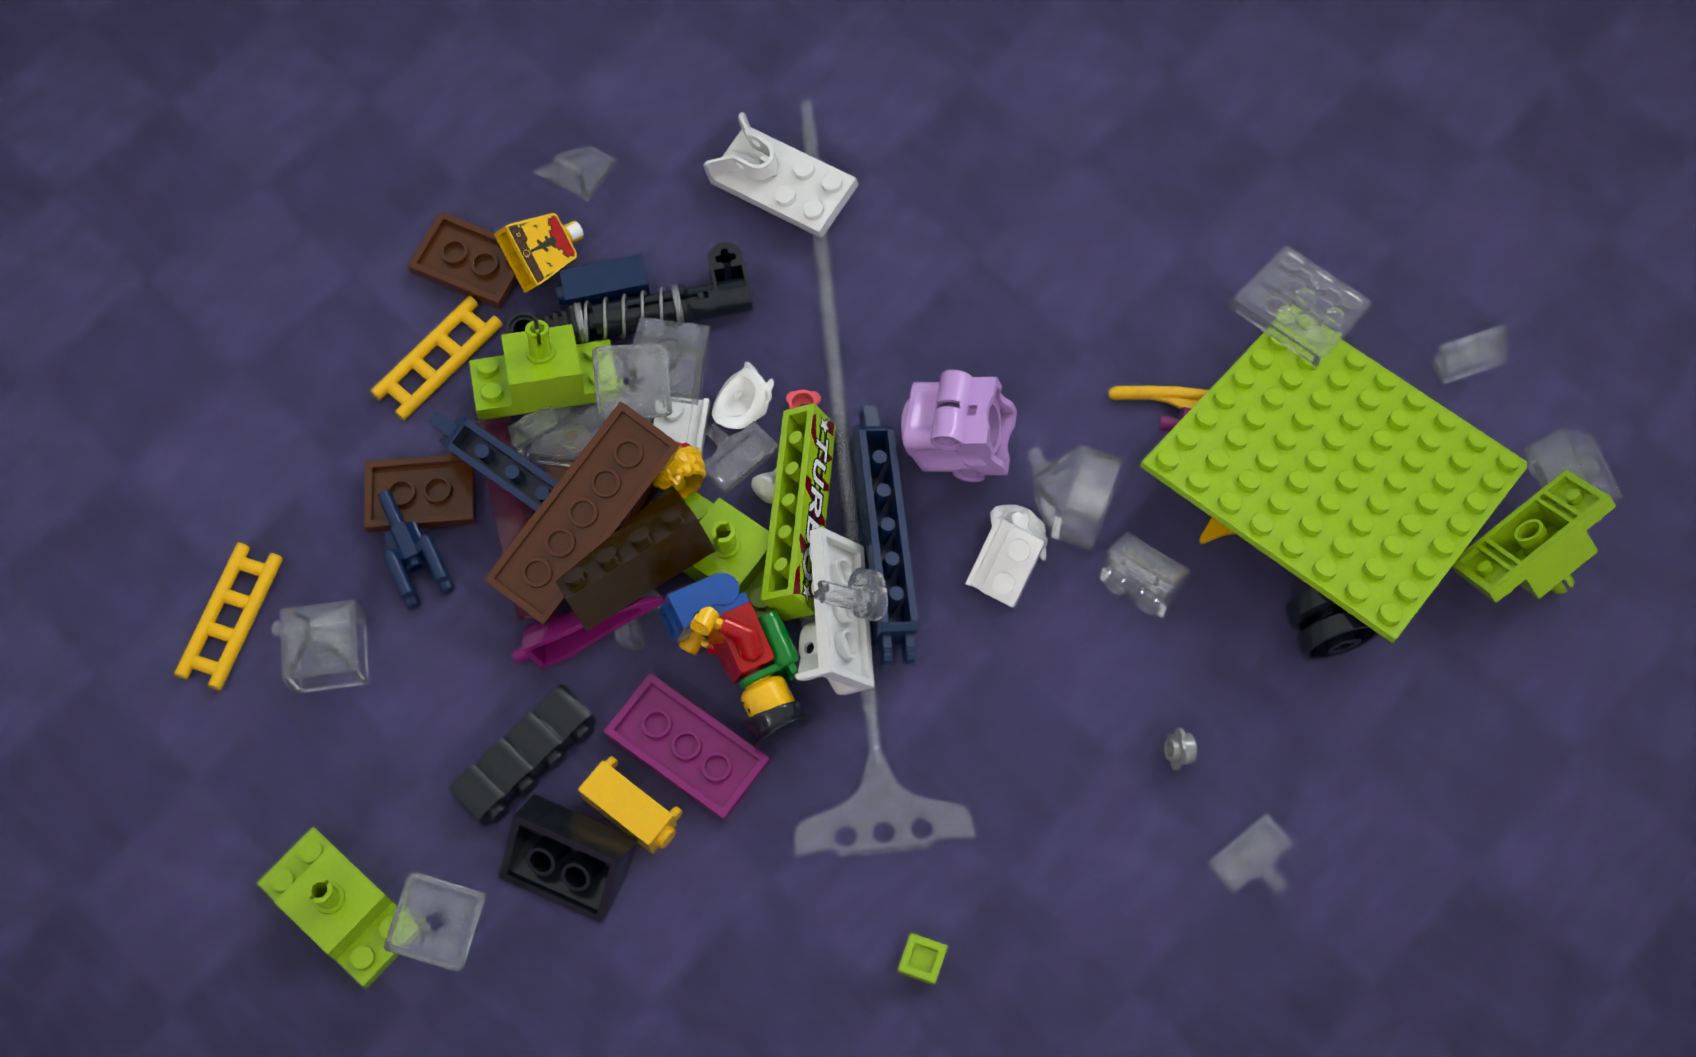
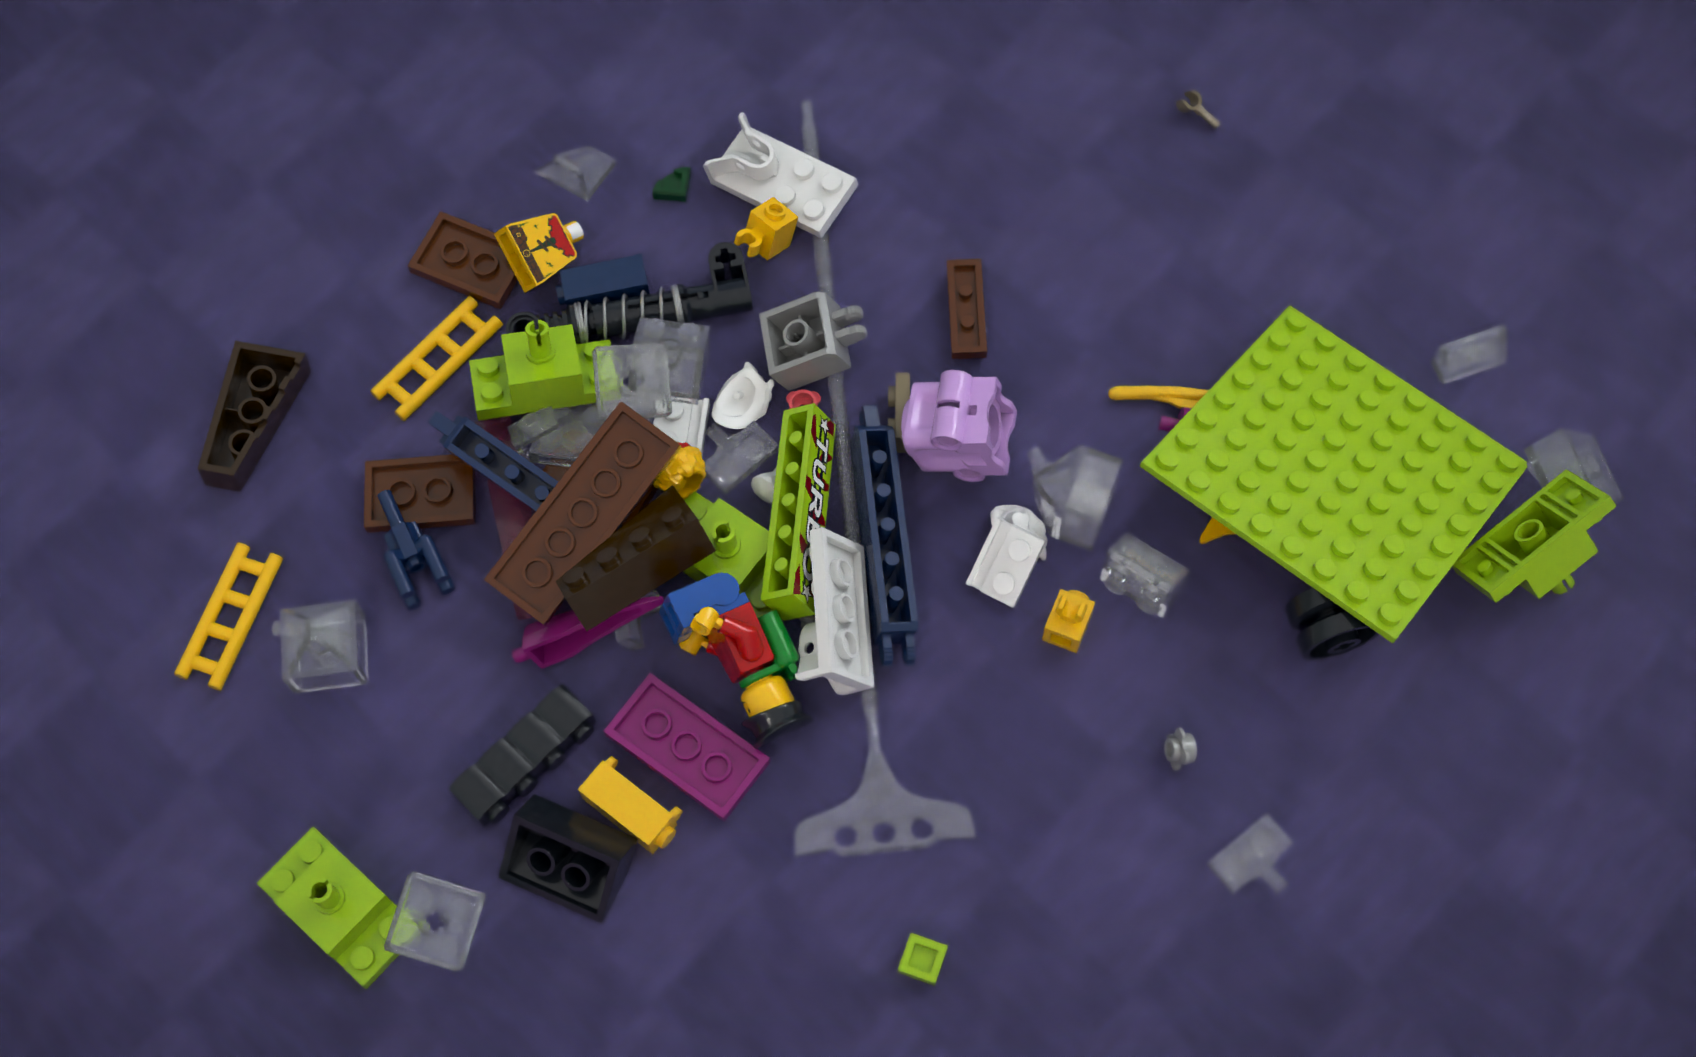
(250, 408): none -> dark brown wedge
(673, 186): none -> dark green tile
(768, 229): none -> yellow brick
(808, 339): none -> light grey hinge
(864, 594): clear piece -> none
(897, 398): none -> dark tan plate
(966, 309): none -> reddish brown plate
(1068, 619): none -> yellow brick
(1195, 105): none -> dark tan hand
(1300, 305): clear plate -> none

